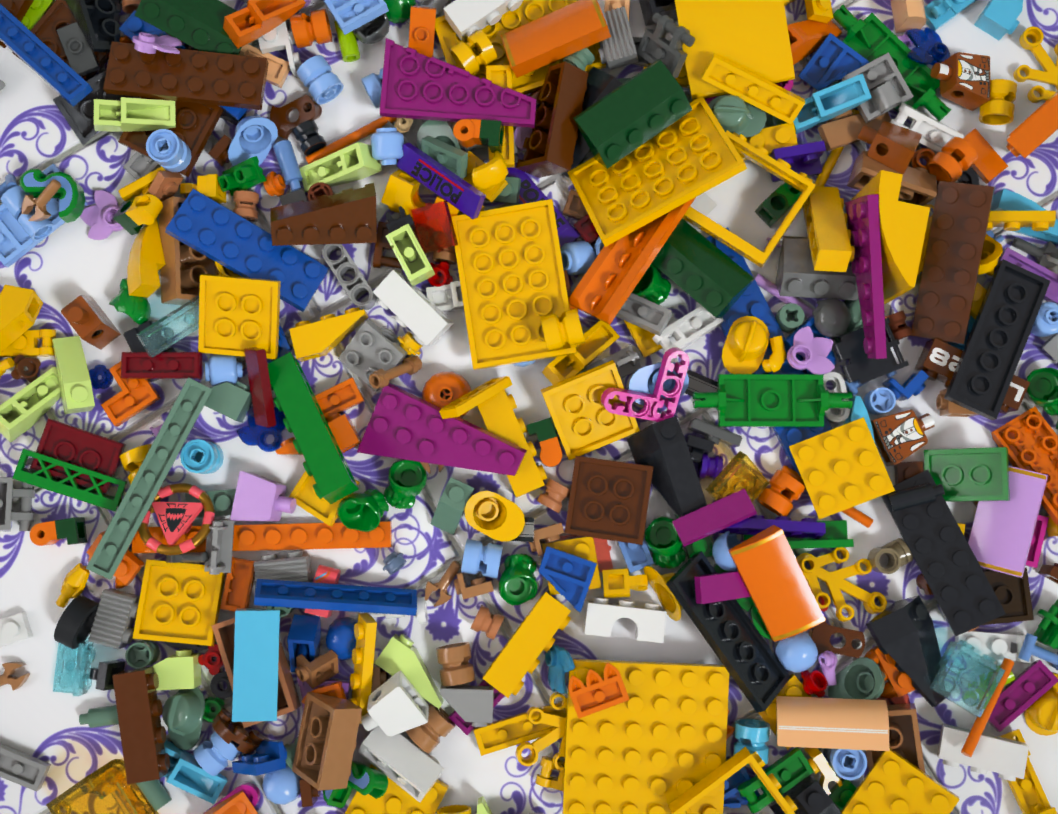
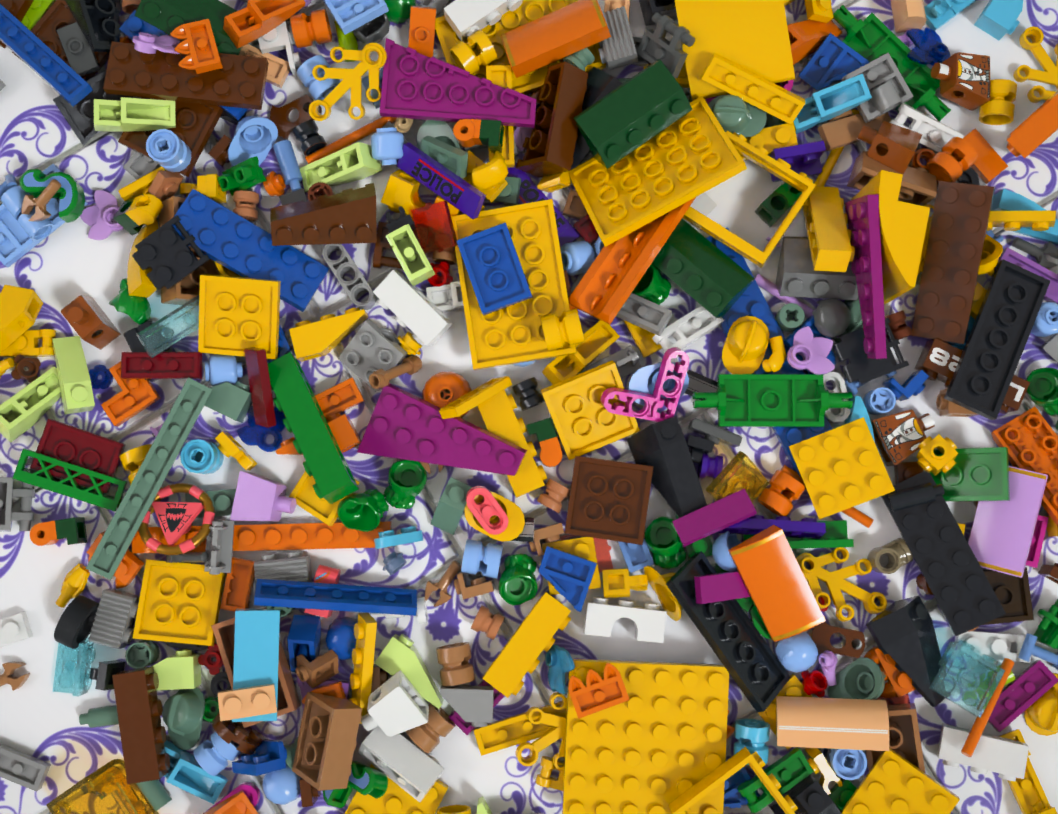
(169, 255): none -> black plate
(198, 45): none -> orange plate
(231, 447): none -> yellow plate
(247, 702): none -> light nougat plate
(351, 79): none -> yellow plant
(389, 539): none -> medium azure plate
(486, 509): none -> coral plate
(494, 269): none -> blue plate
(528, 394): none -> black wheel
(554, 182): none -> yellow slope
(934, 463): none -> yellow brick

